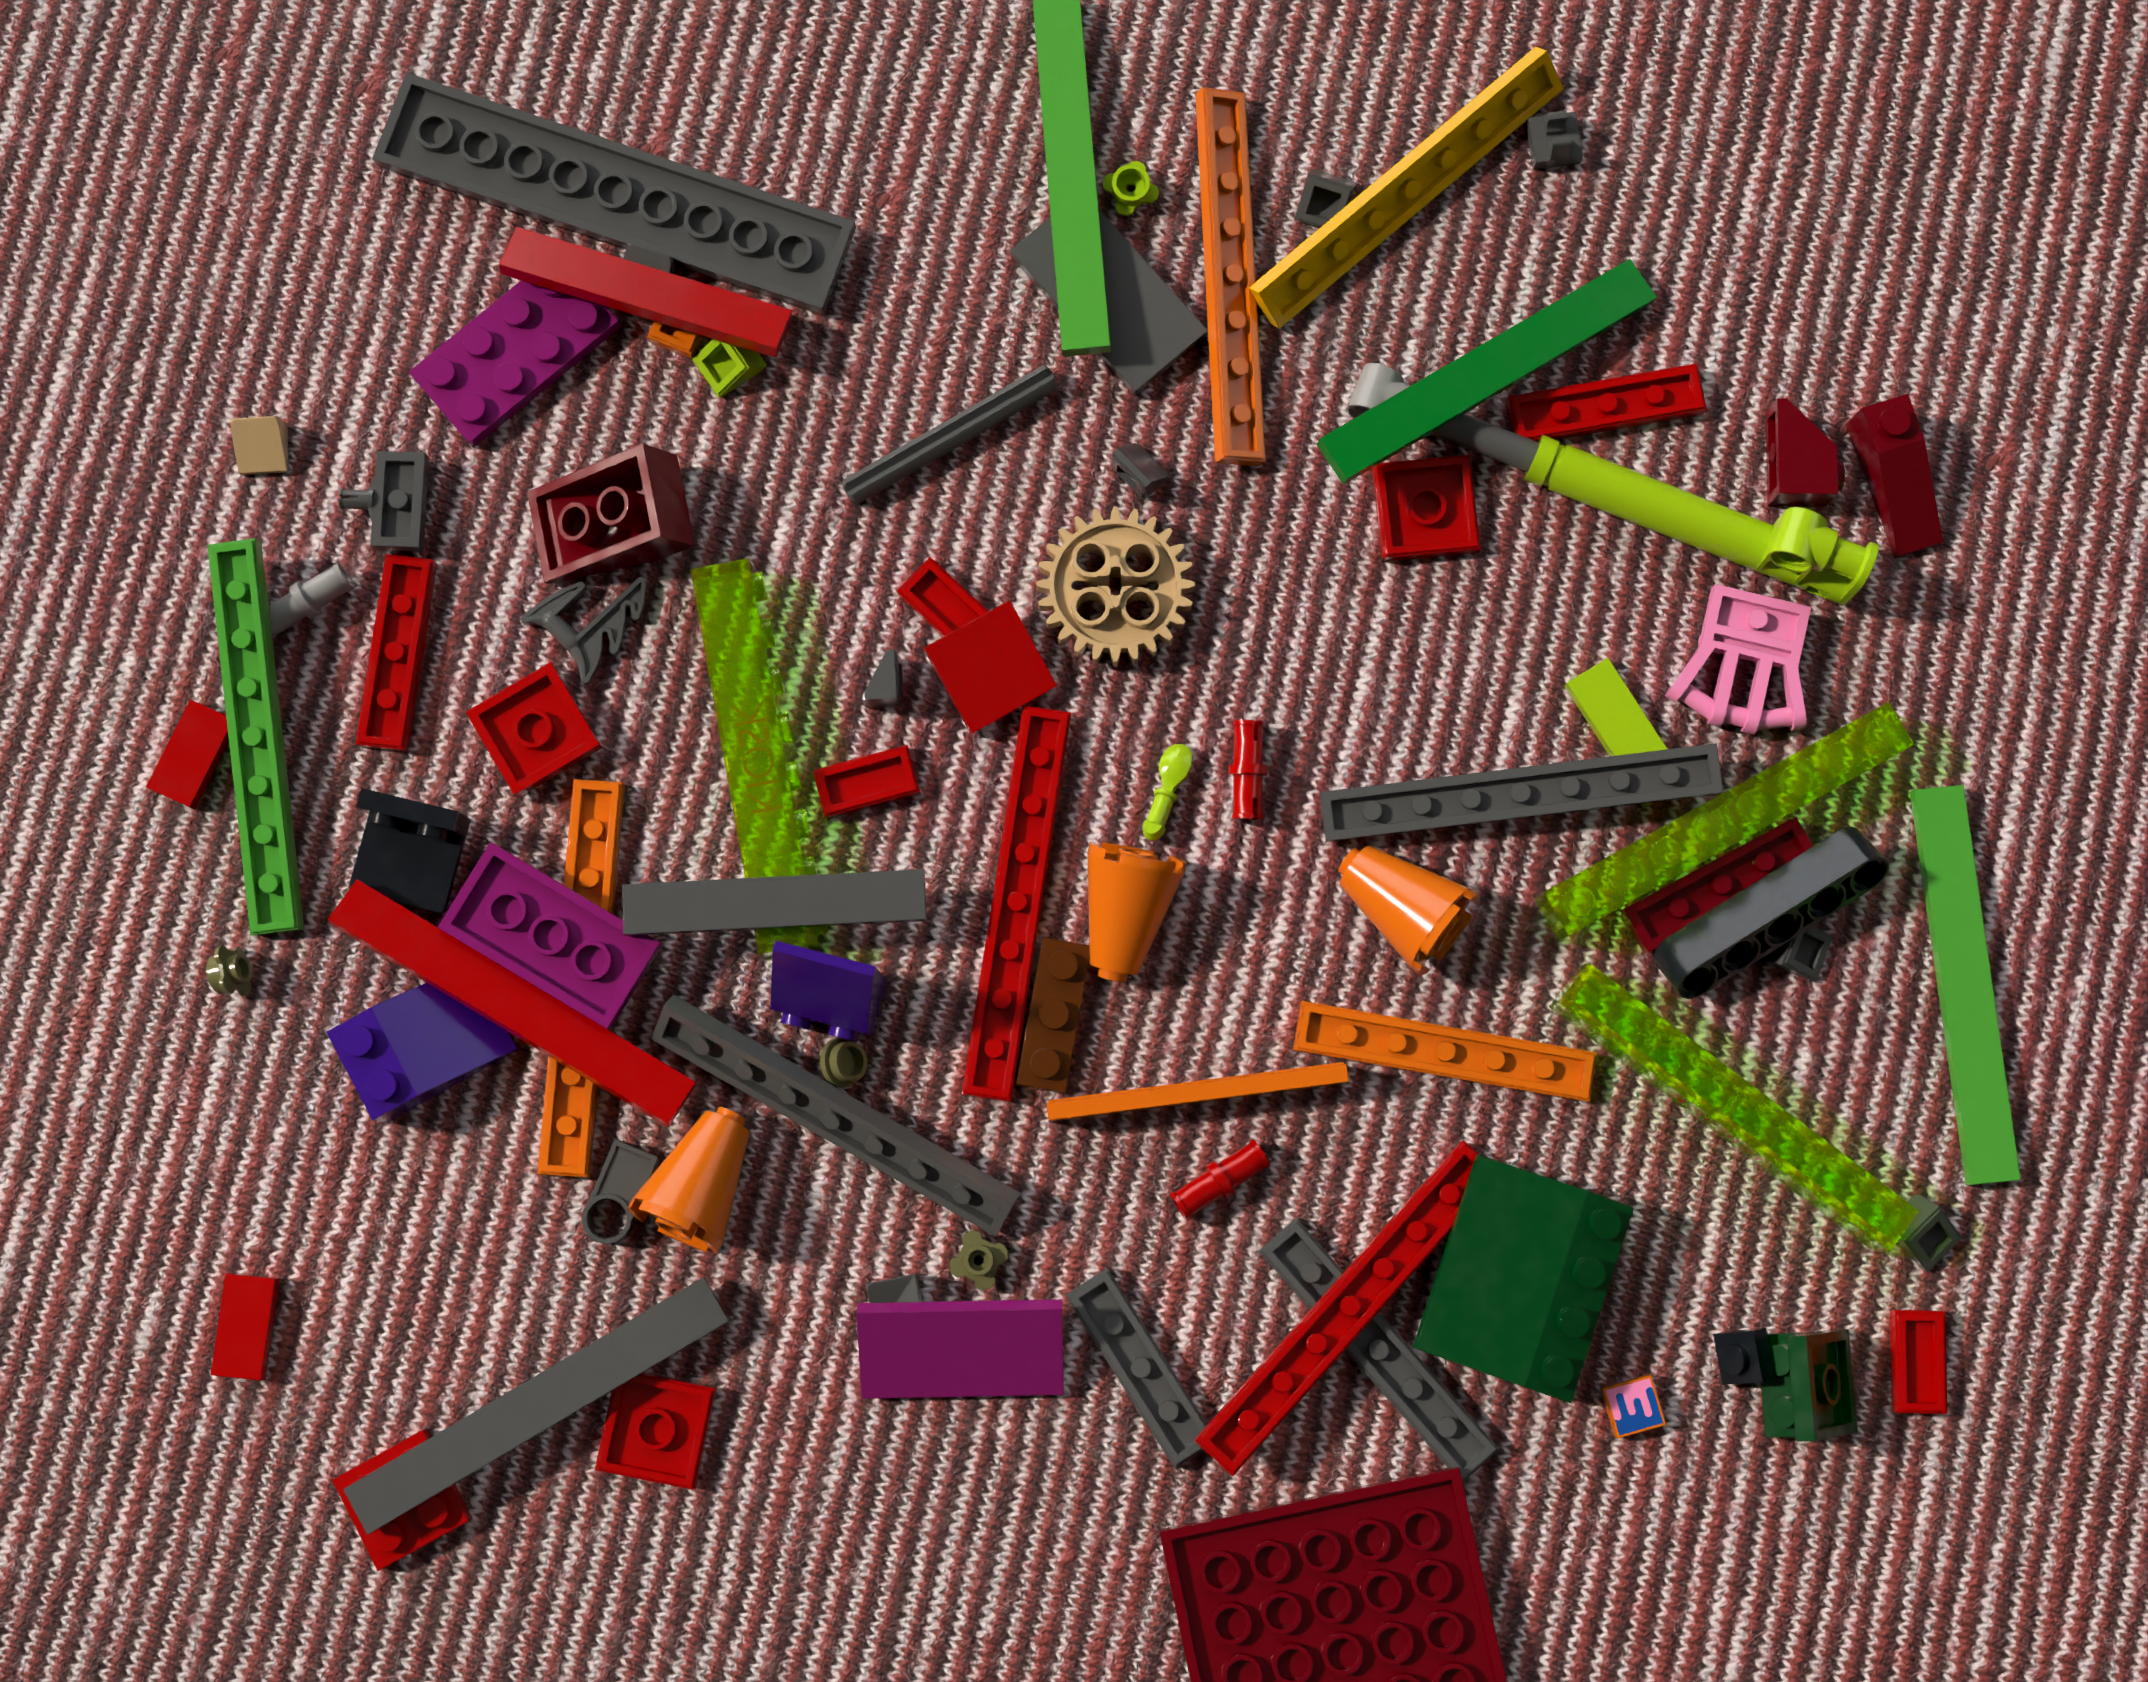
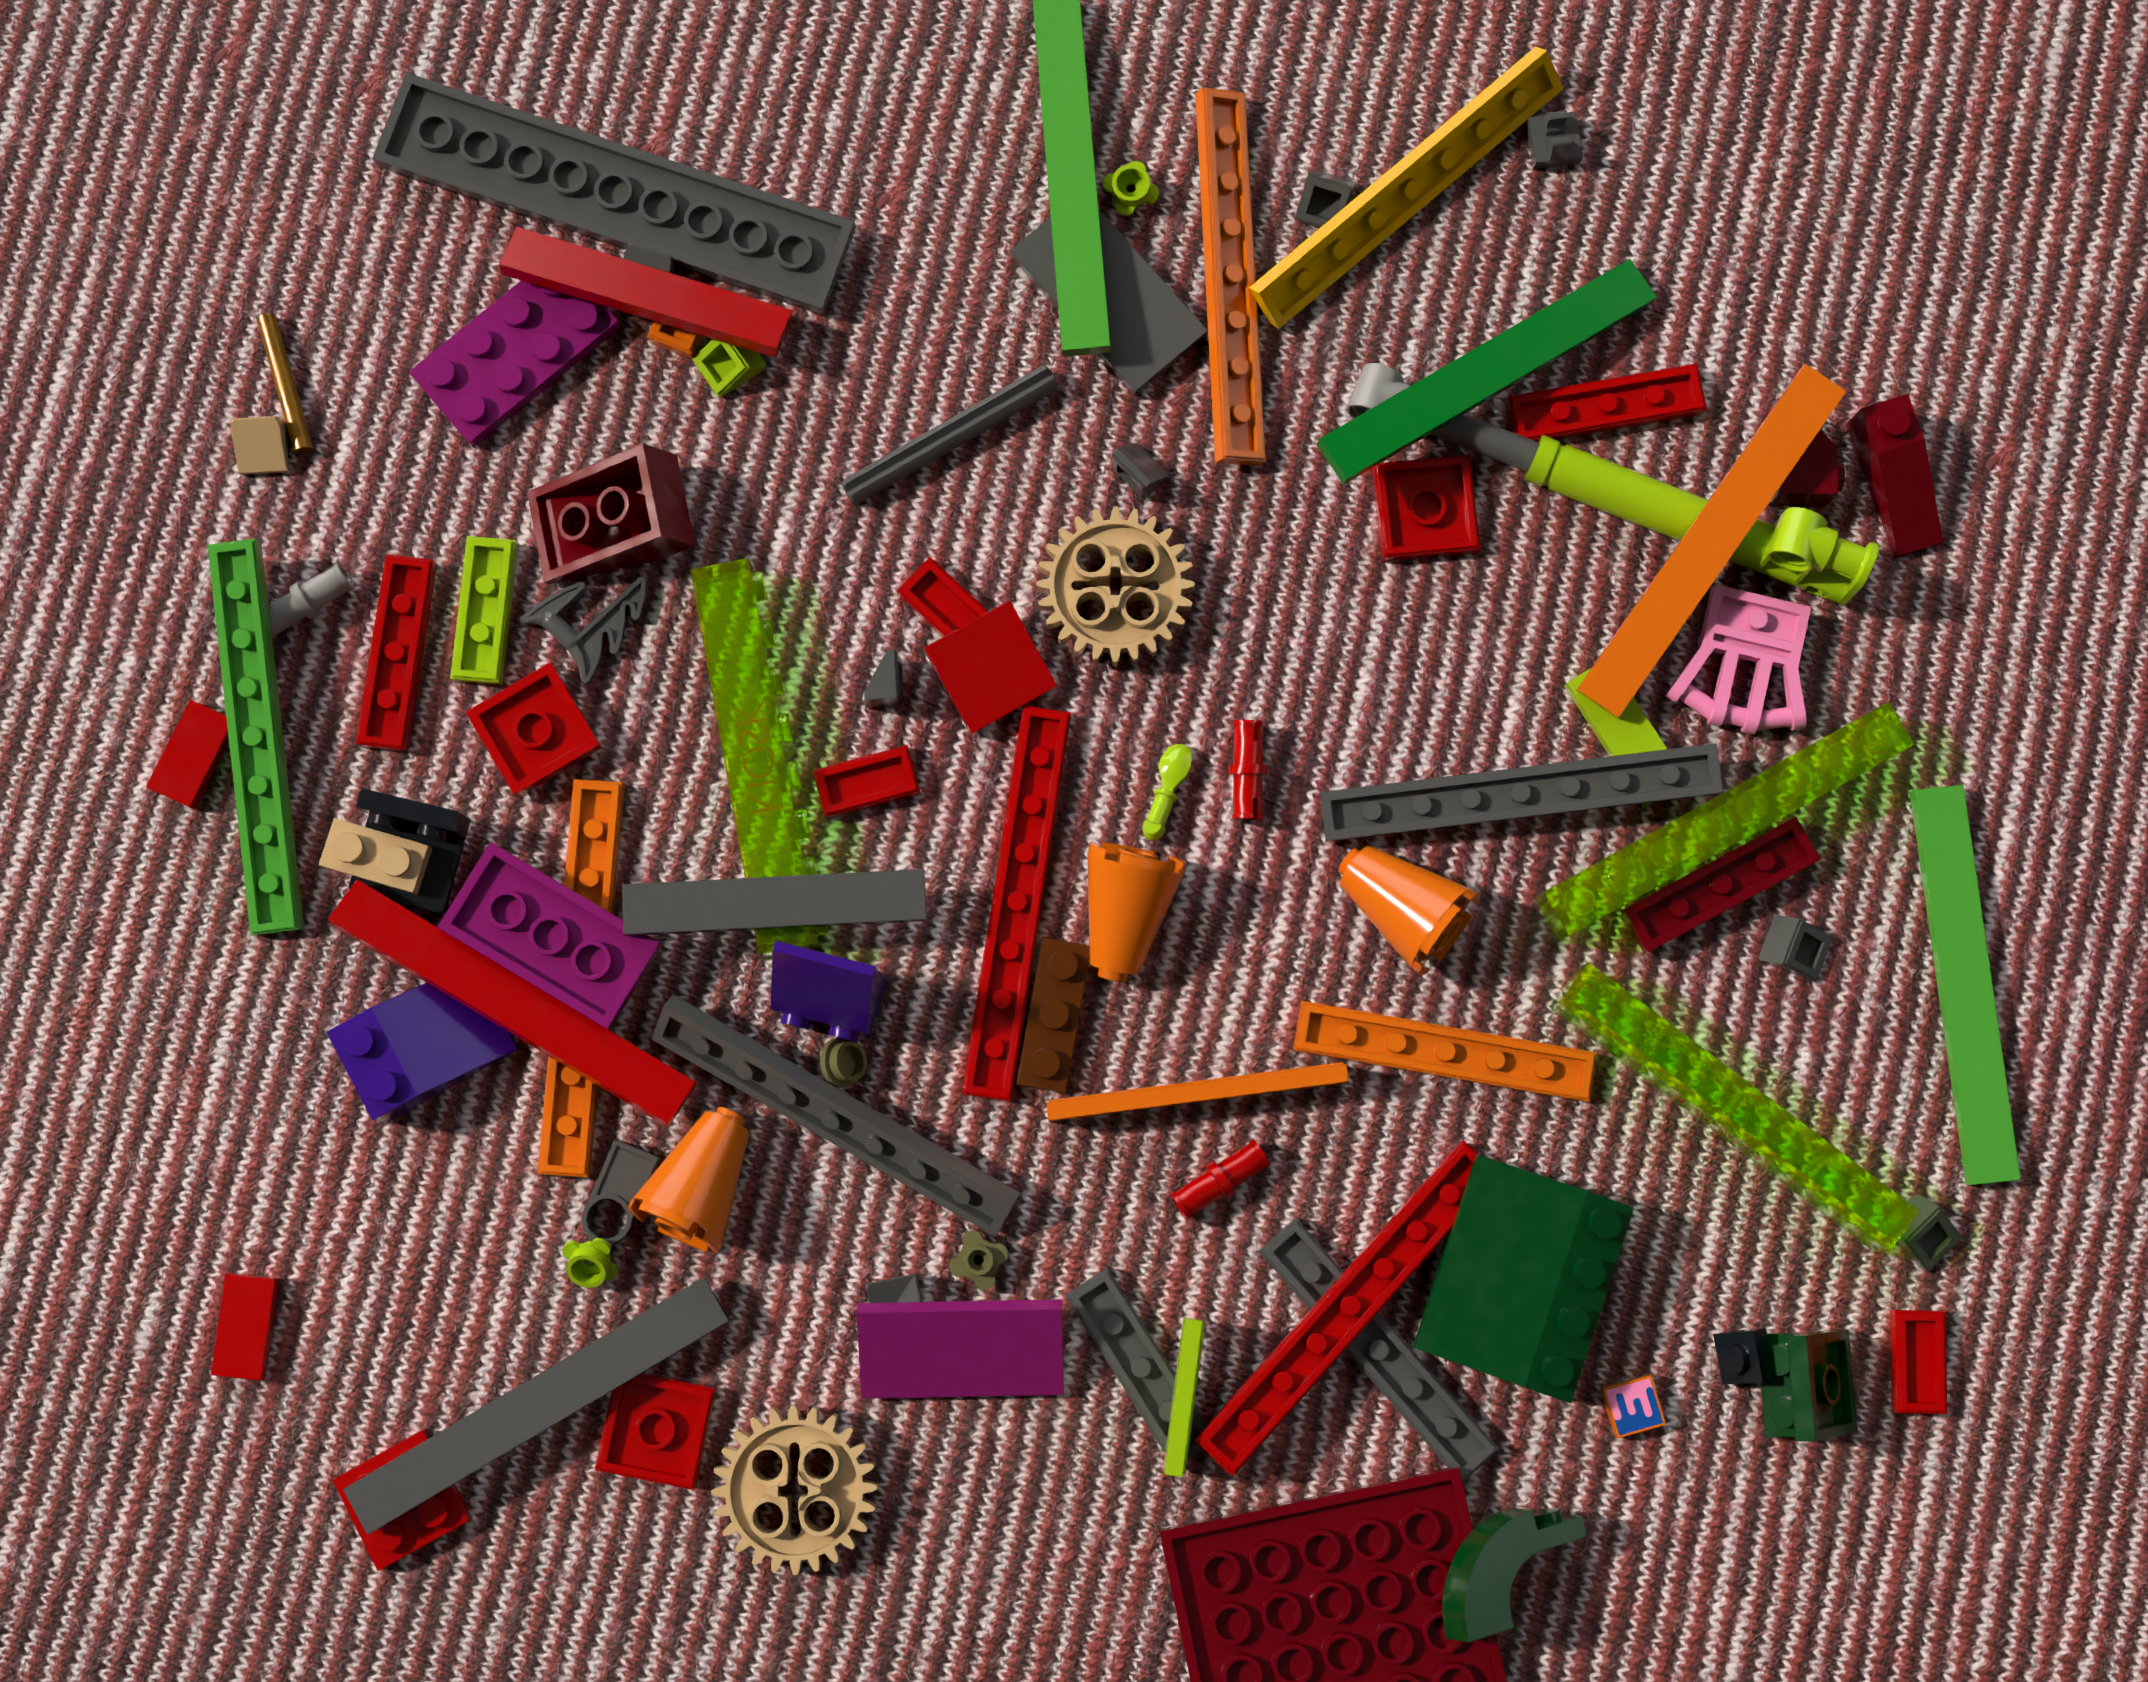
(229, 971): olive plate -> none
(284, 383): none -> pearl gold bar
(375, 856): none -> tan plate
(394, 501): dark grey plate -> none
(484, 611): none -> lime tile
(589, 1262): none -> lime plate
(748, 1488): none -> tan gear
(1183, 1397): none -> lime tile
(1487, 1562): none -> dark green arch
(1711, 540): none -> orange tile
(1770, 912): black beam -> none

